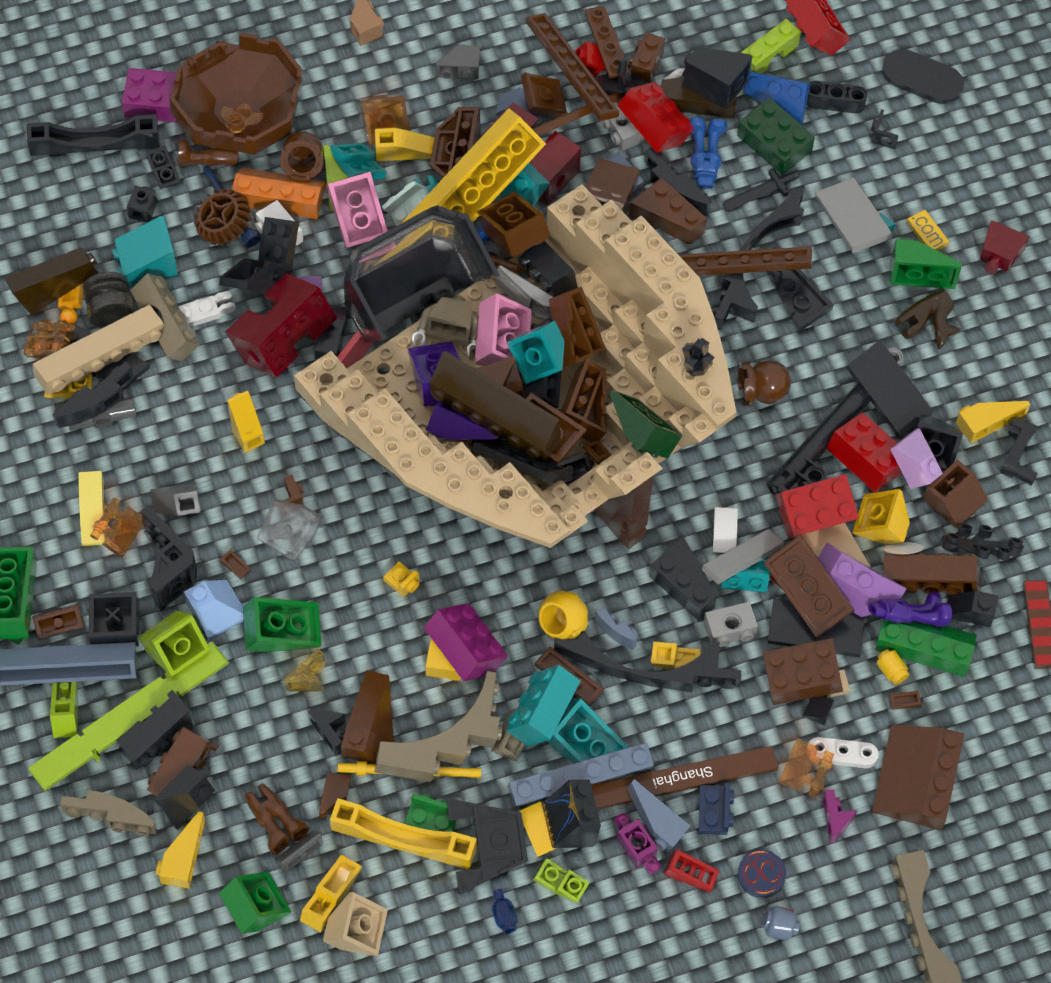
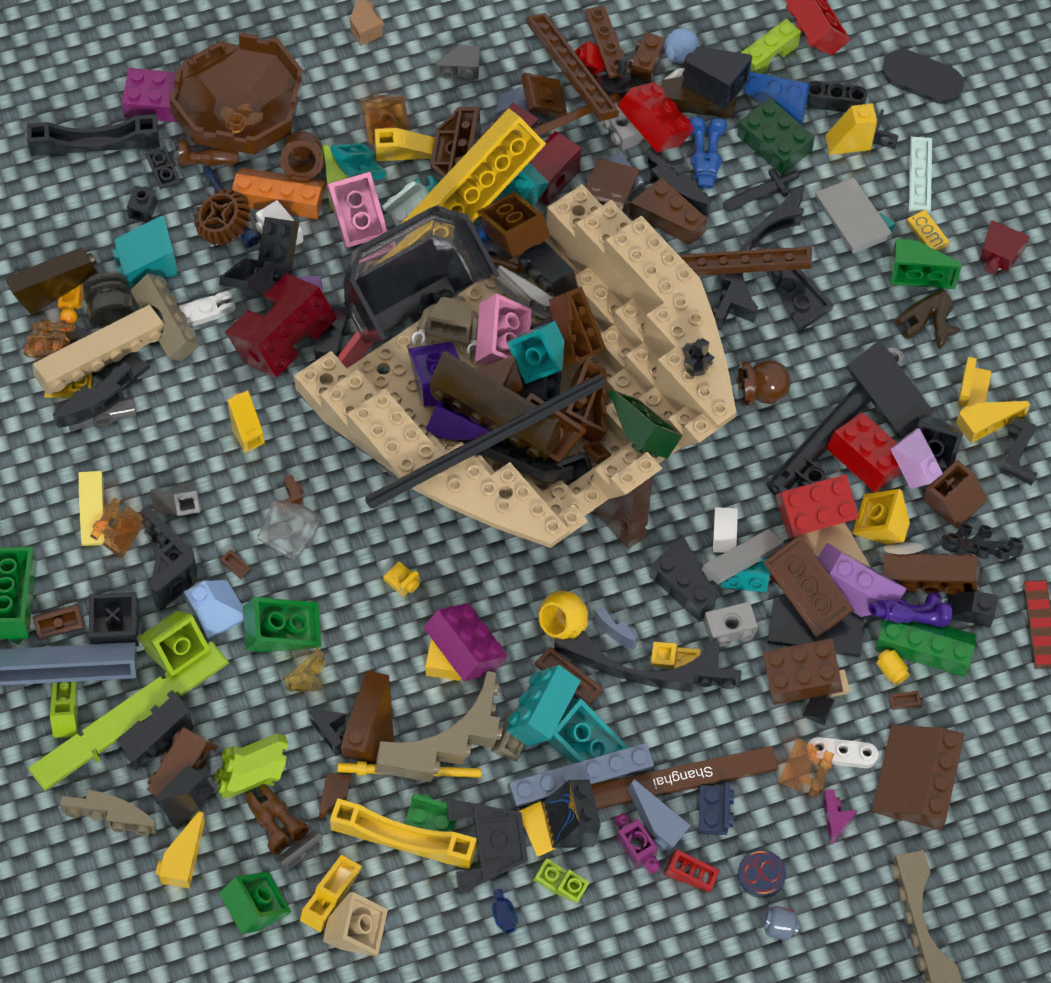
(251, 766): none -> lime brick
(484, 441): none -> black axle
(679, 44): none -> light blue hair
(853, 131): none -> yellow slope
(920, 174): none -> light aqua tile
(974, 384): none -> yellow panel

